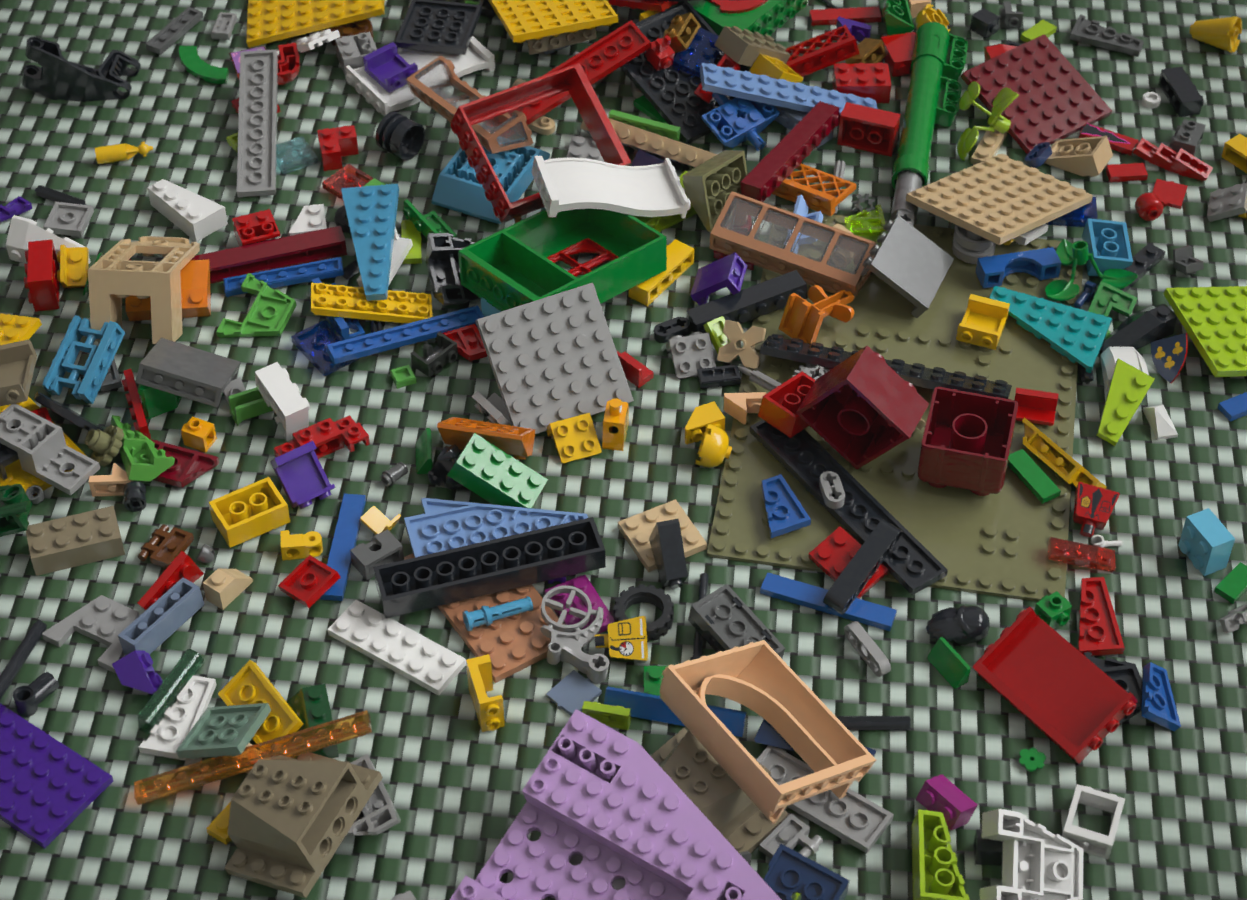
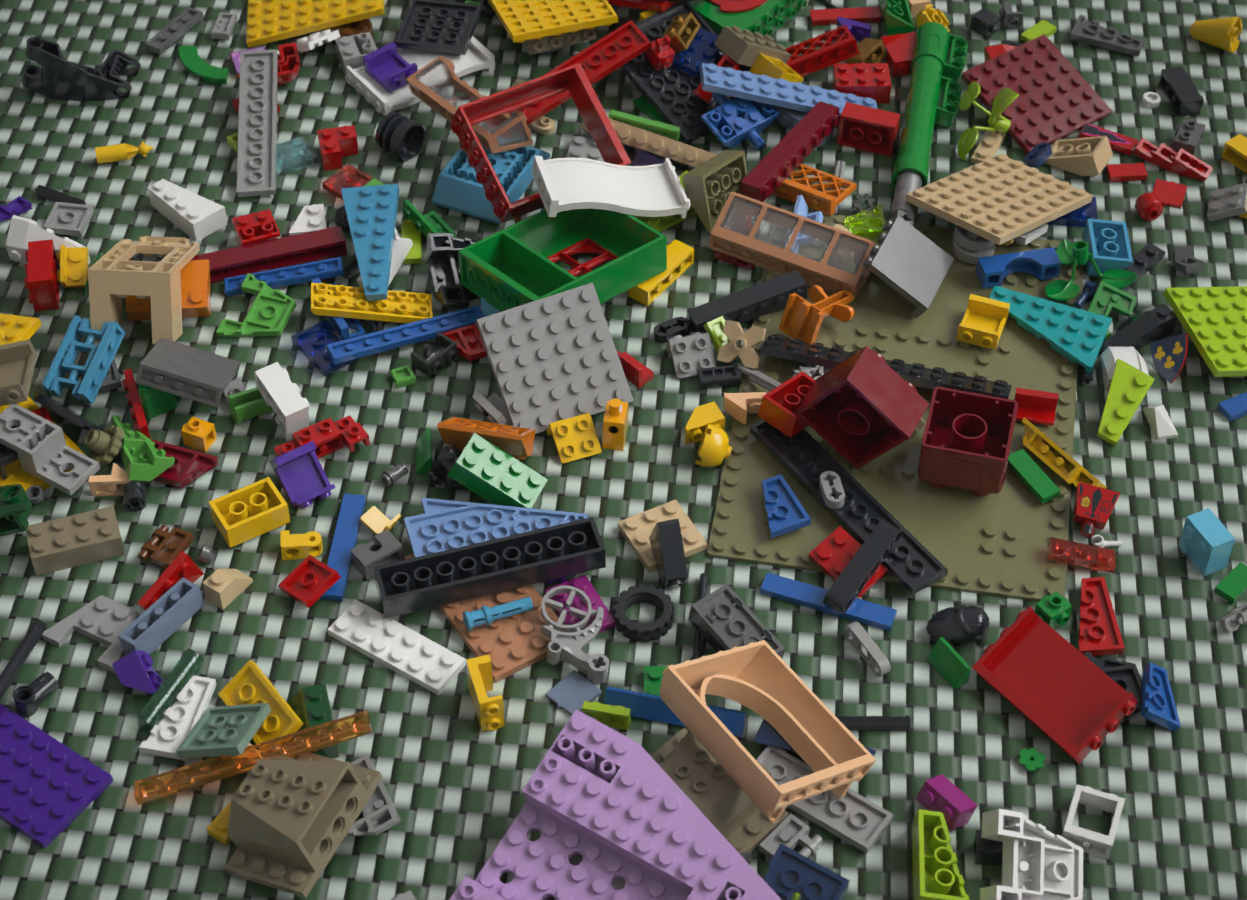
(625, 639): yellow torso -> none
(717, 275): dark purple panel -> none

